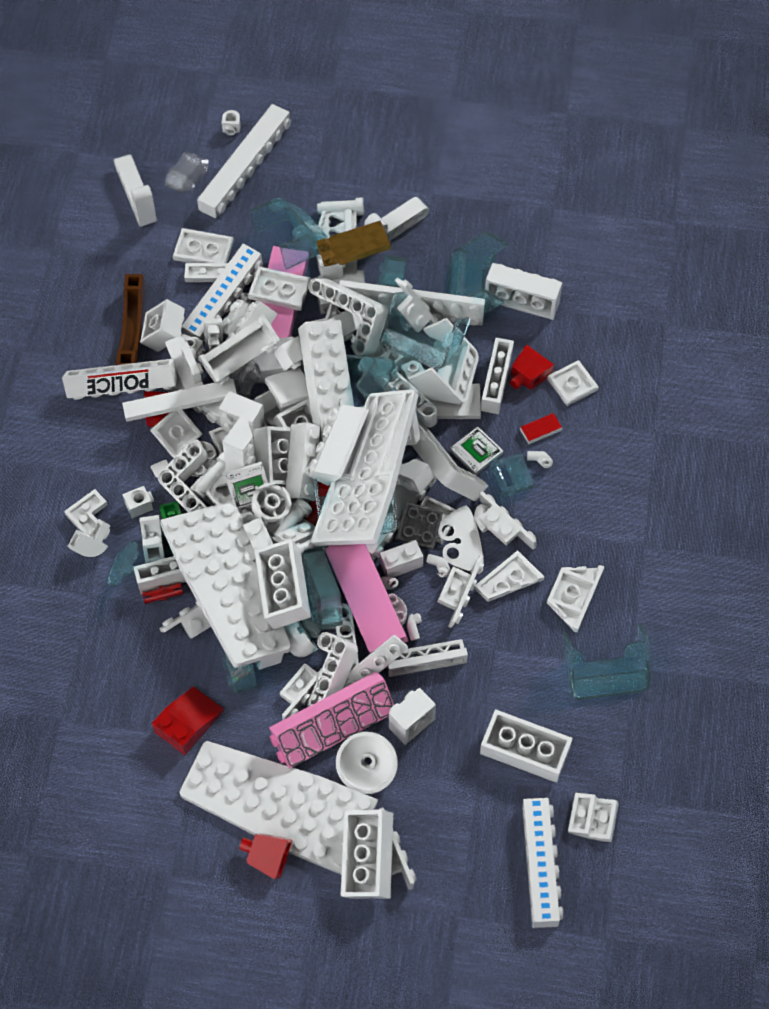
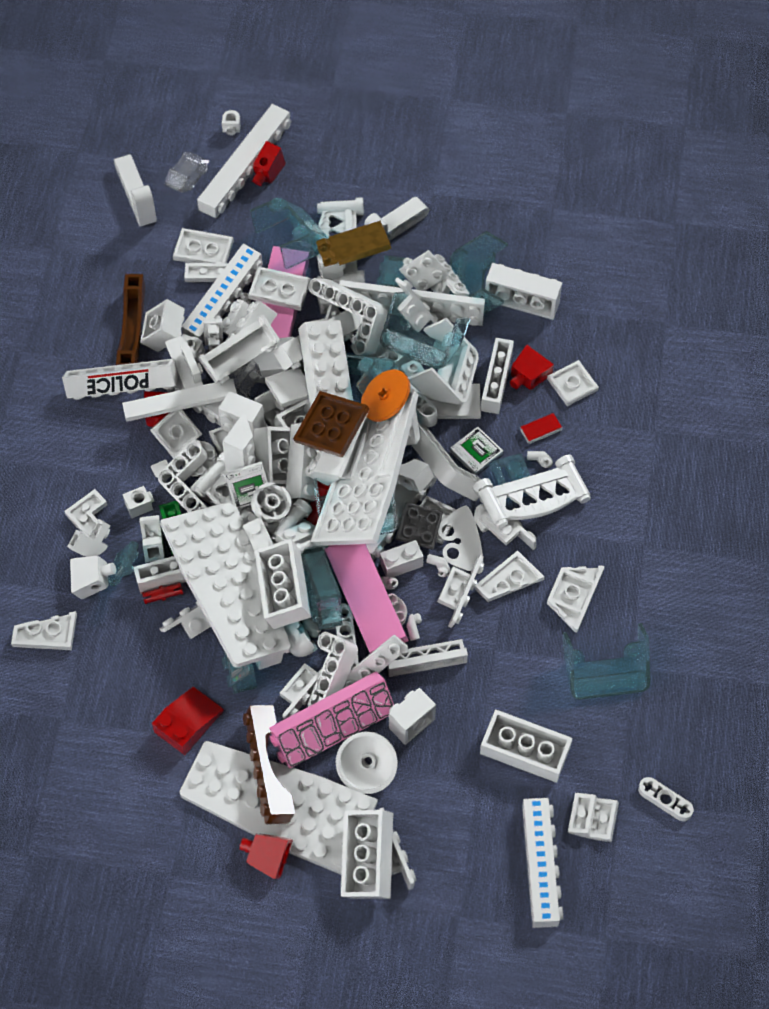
(46, 634): none -> white wing
(89, 575): none -> white torso
(268, 164): none -> red torso
(275, 800): none -> arch
(331, 424): none -> reddish brown plate
(386, 395): none -> orange piece
(423, 271): none -> white hinge
(451, 282): none -> white bracket
(565, 474): none -> white piece
(666, 807): none -> white beam

